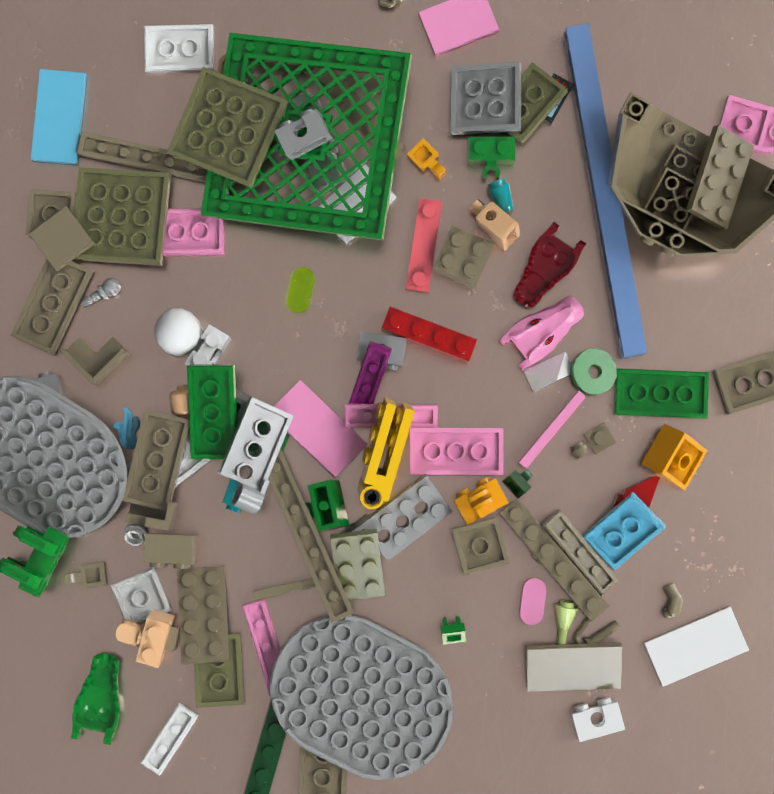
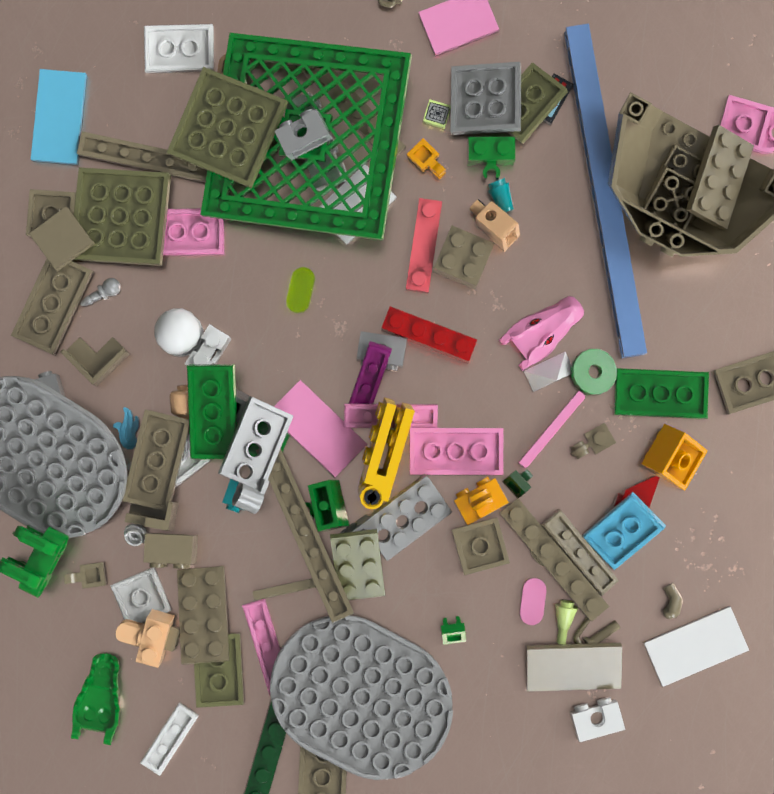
(437, 114): none -> tile
(547, 265): dark red animal -> none

